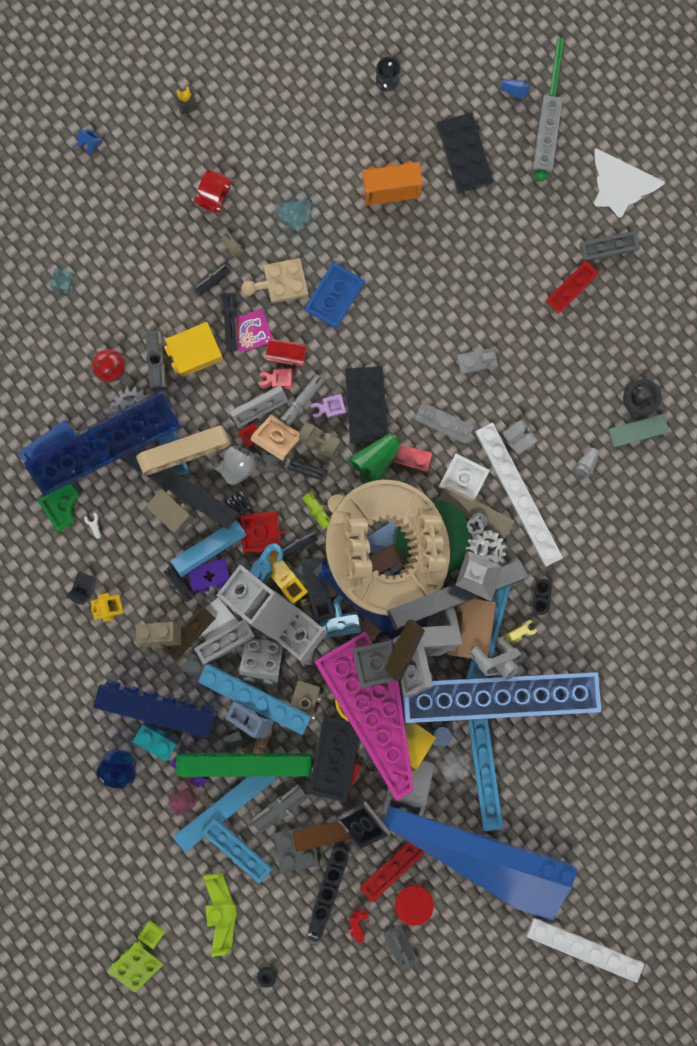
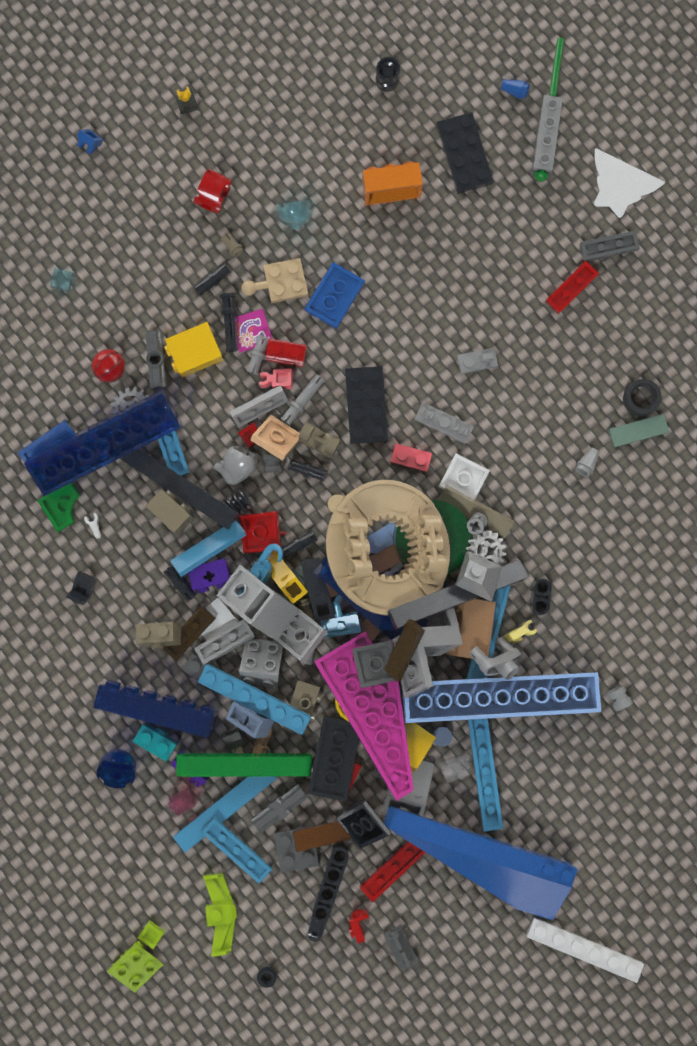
(106, 607): yellow brick -> none
(183, 450): tan beam -> none
(258, 355): none -> light grey pin
(317, 510): lime pin -> none
(332, 407): lavender plate -> none
(376, 458): green cone -> none
(414, 905): red tile -> none
(518, 495): white plate -> none
(520, 437): light grey wheel -> none
(619, 698): none -> light grey wheel

